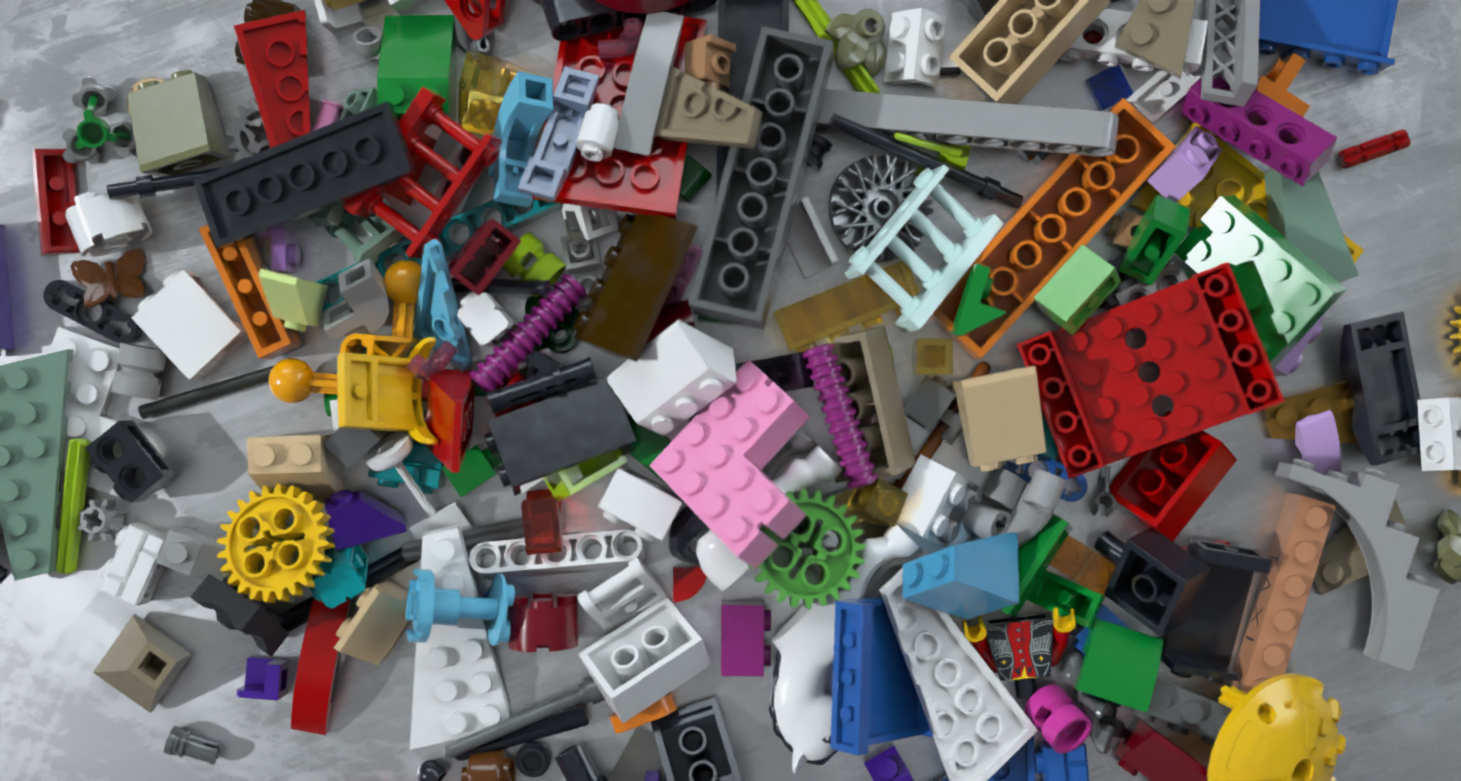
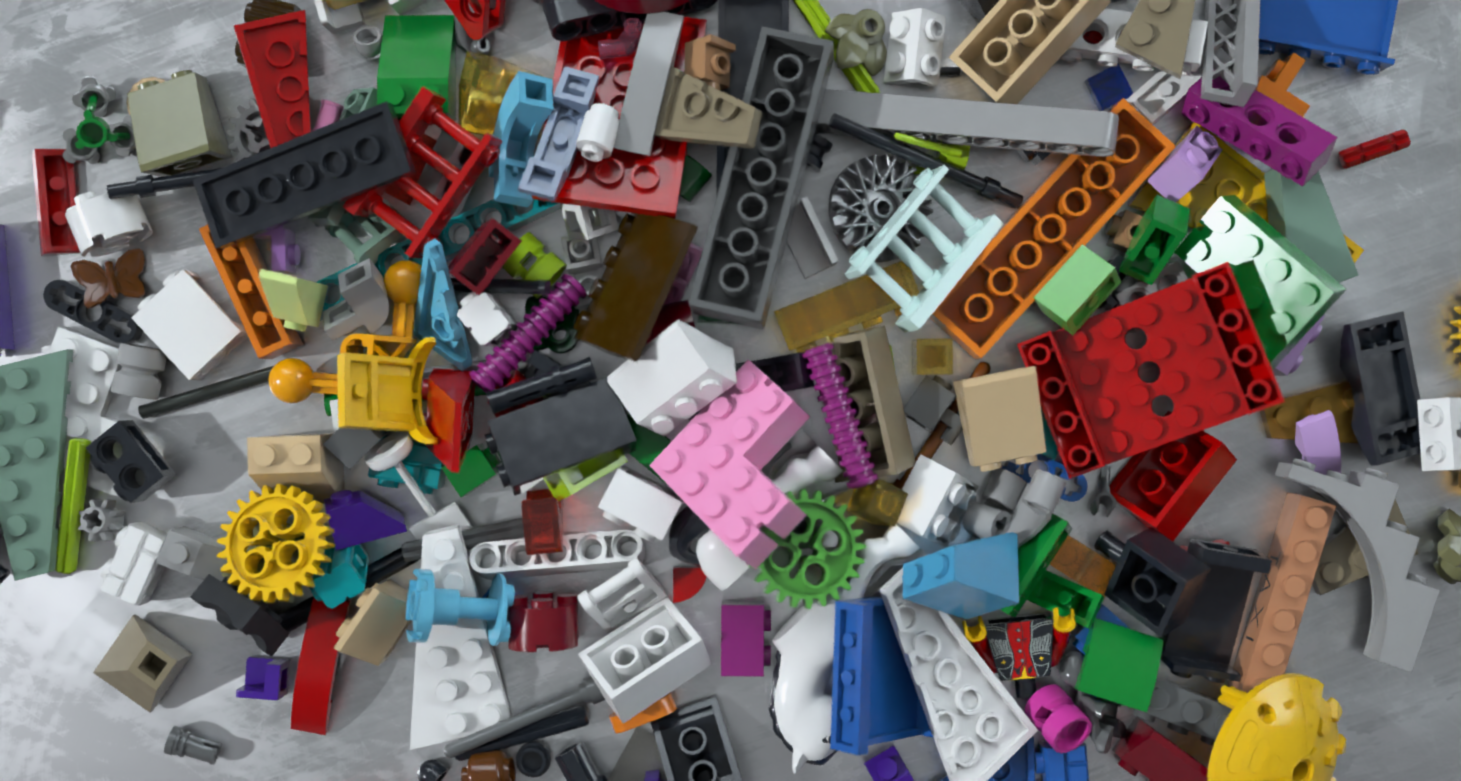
(435, 364): clear pink arm -> none
(971, 312): green slope -> none

